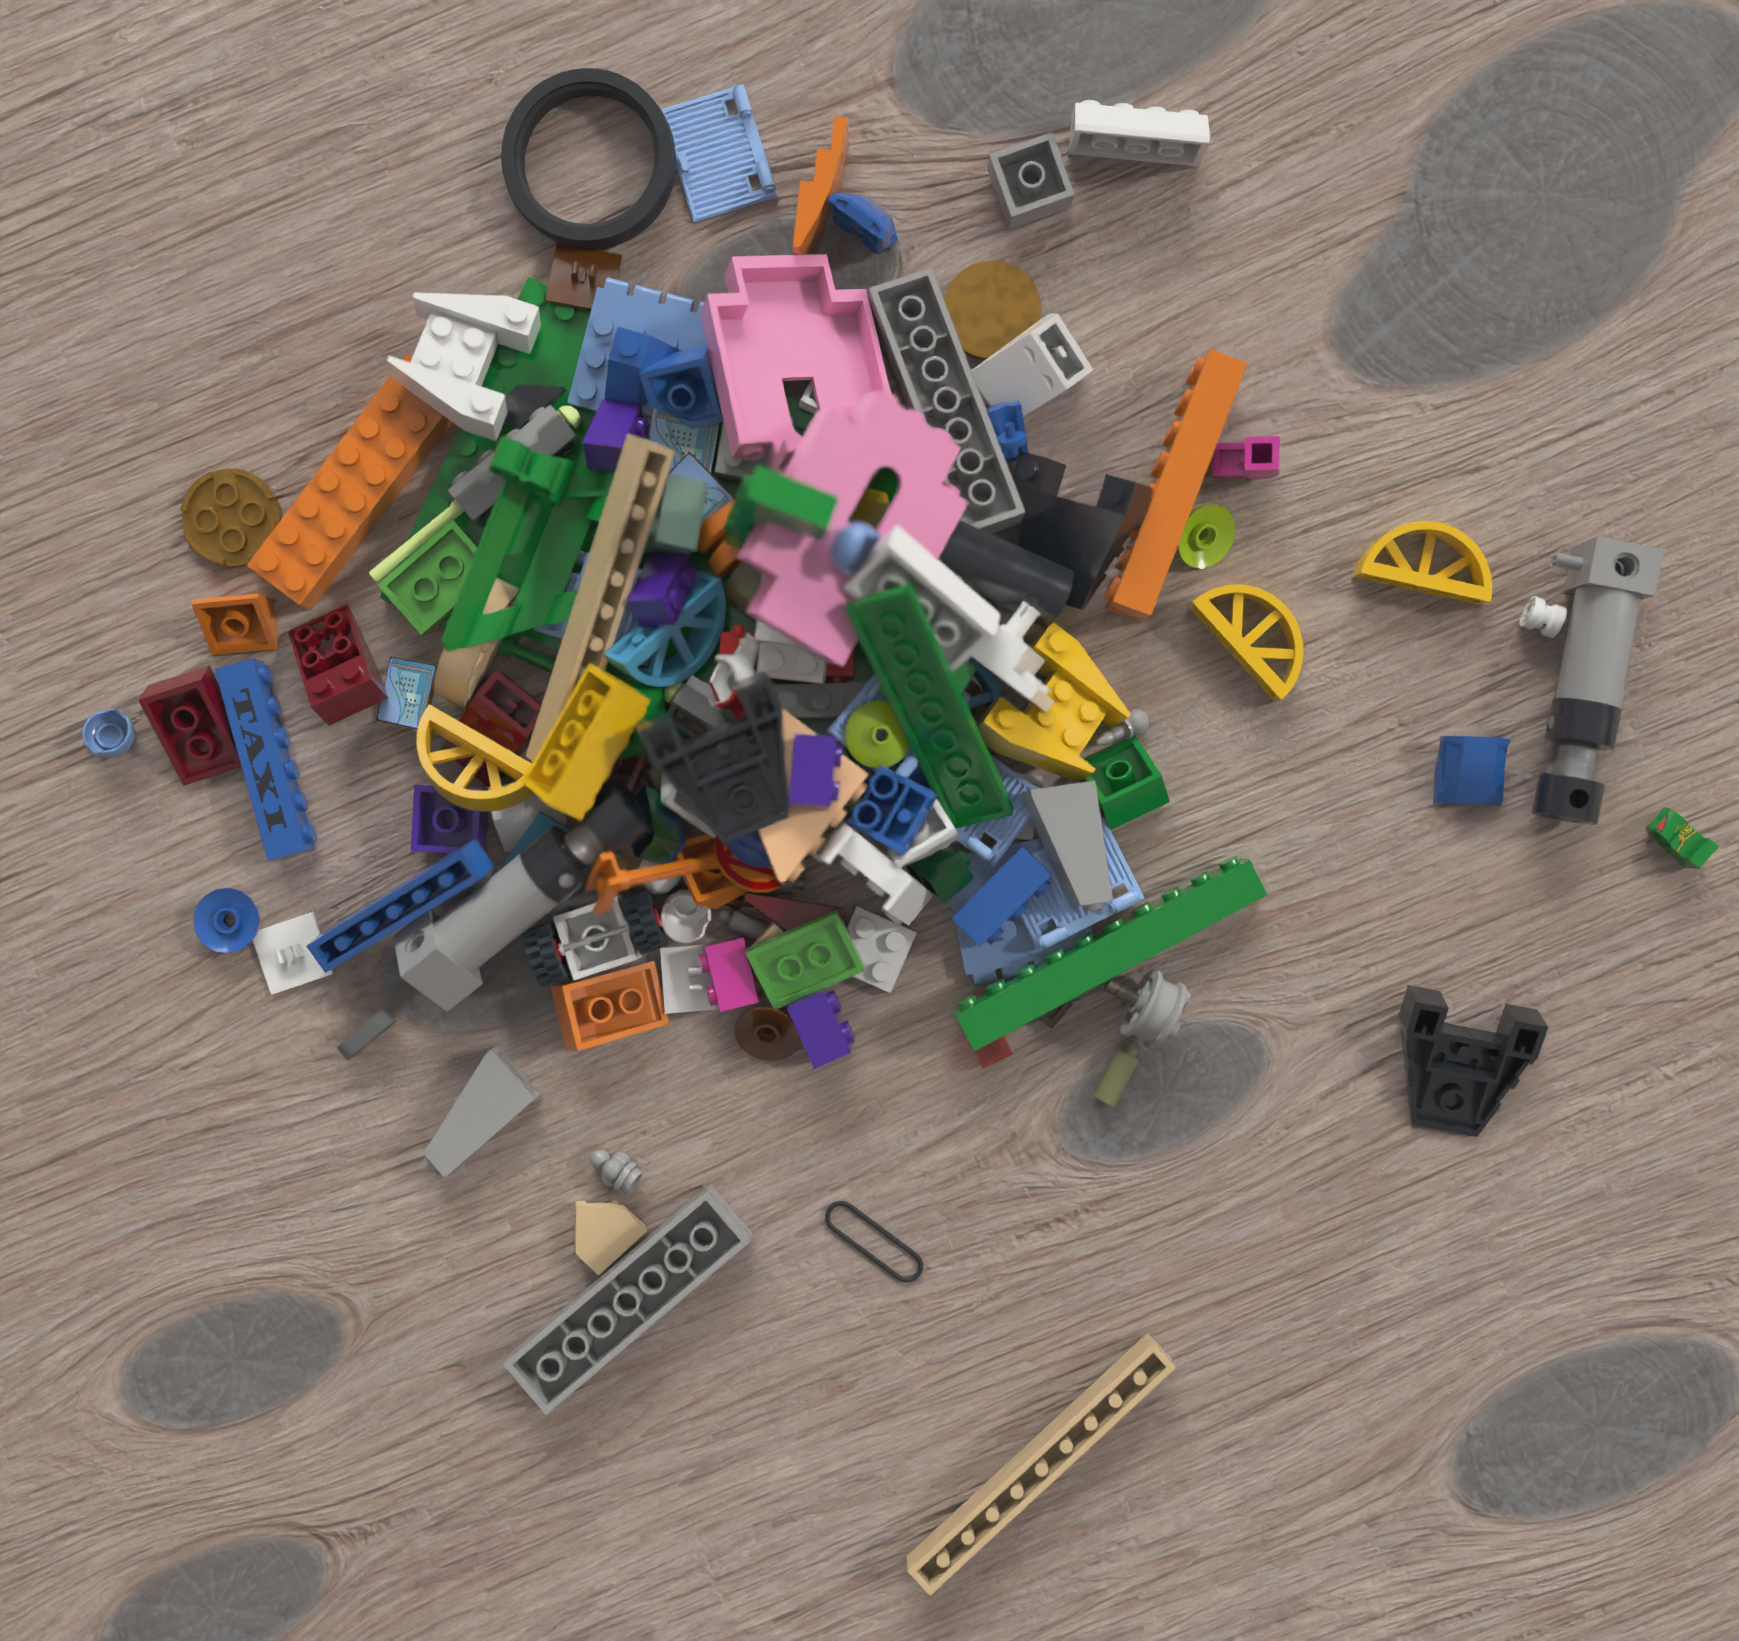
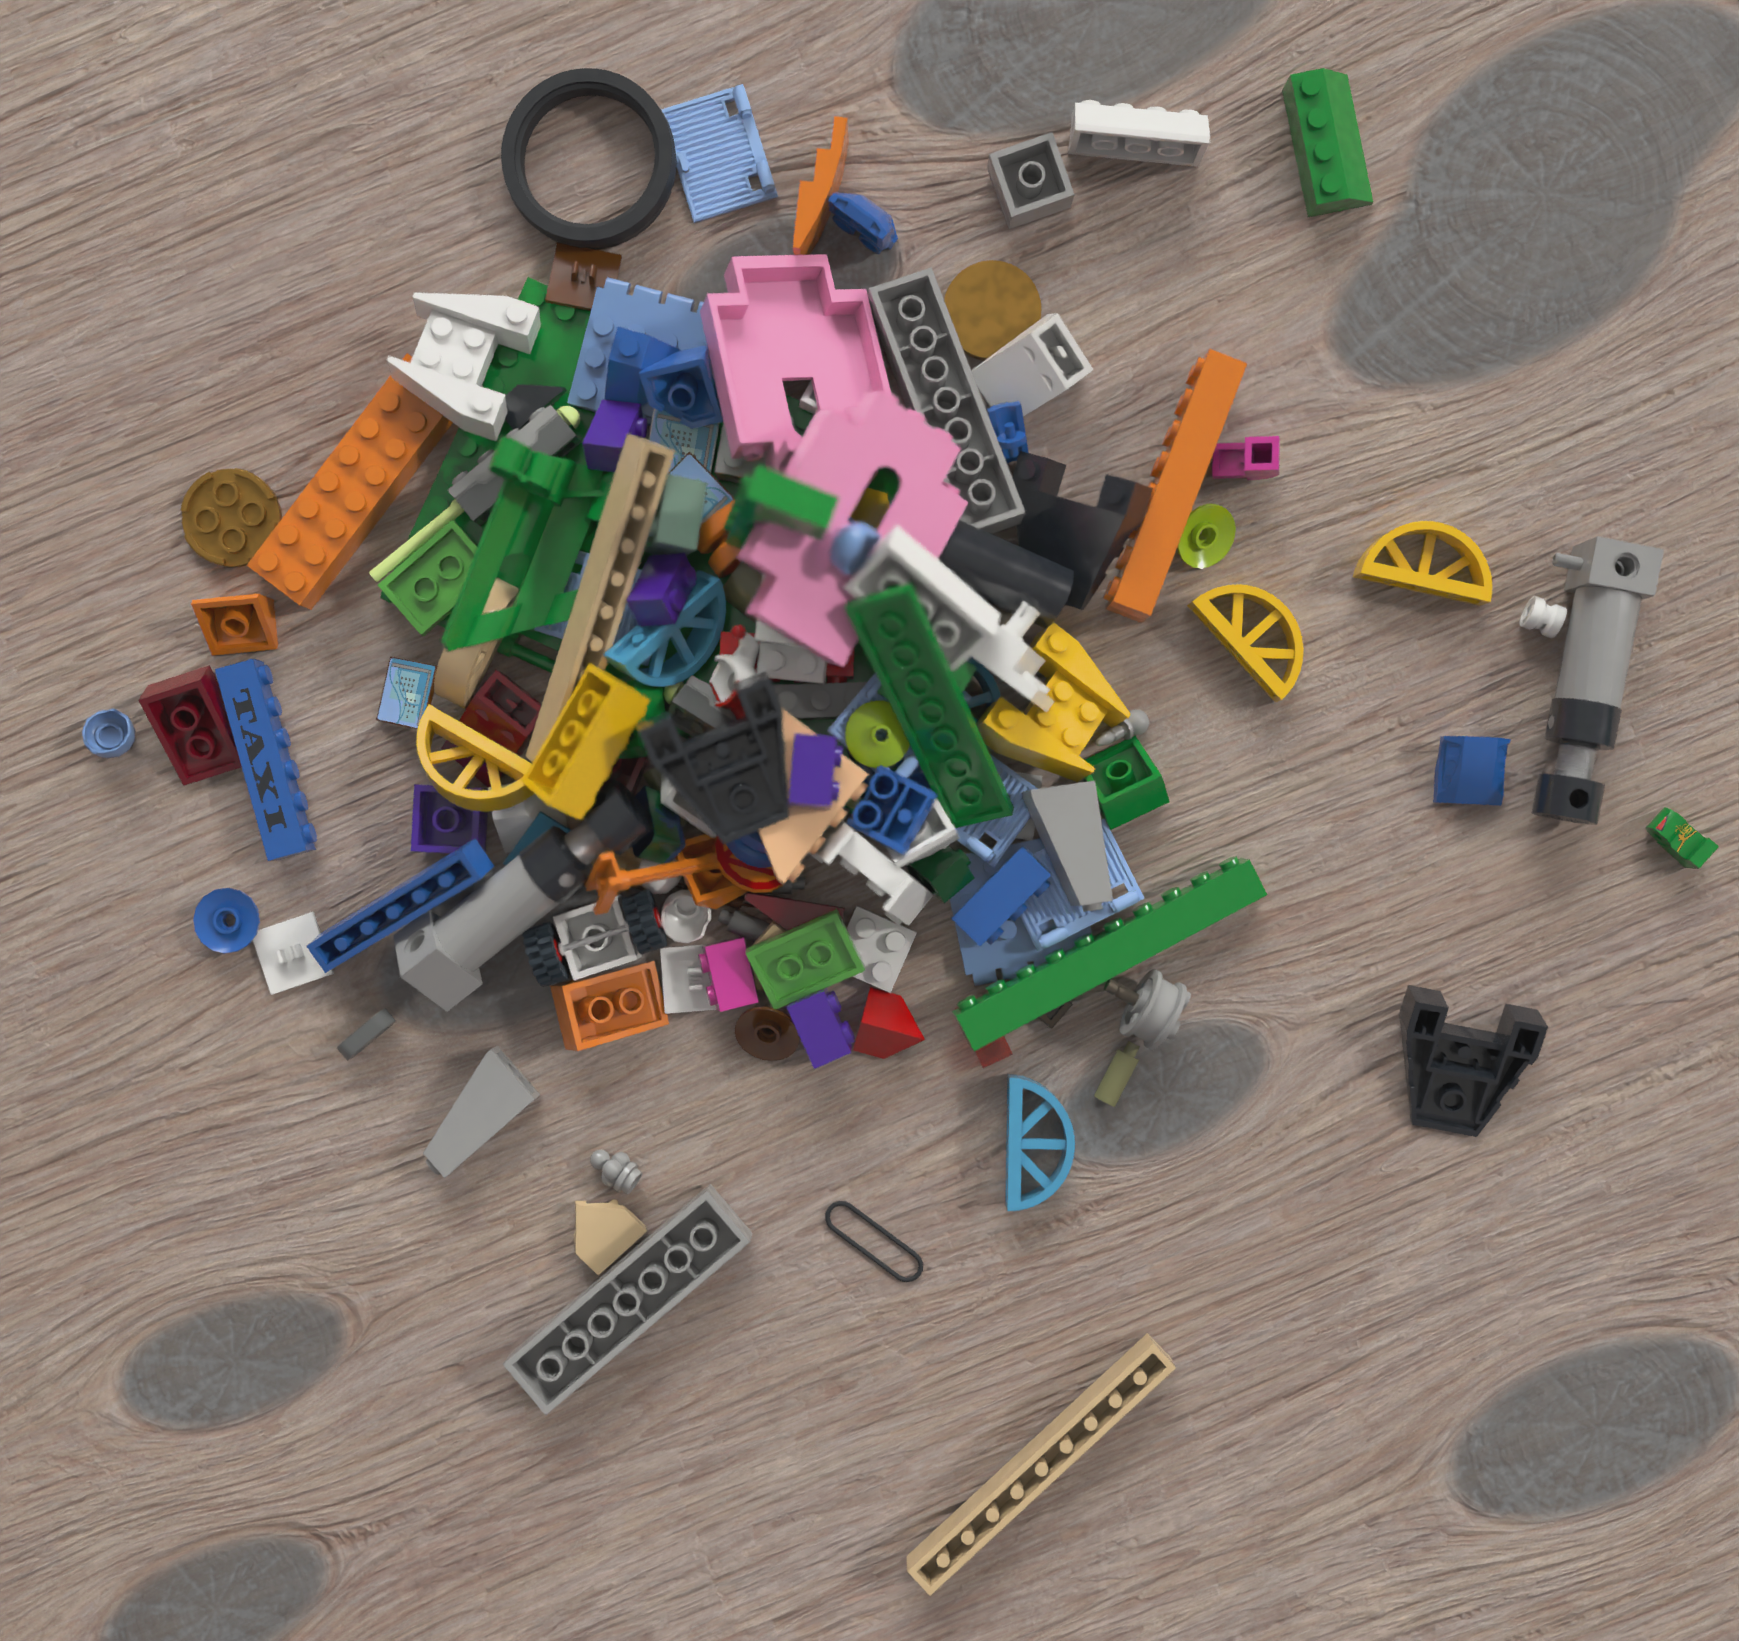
(336, 666): dark red slope -> none
(886, 1025): none -> red slope
(1015, 1143): none -> dark azure window
(1326, 142): none -> green slope

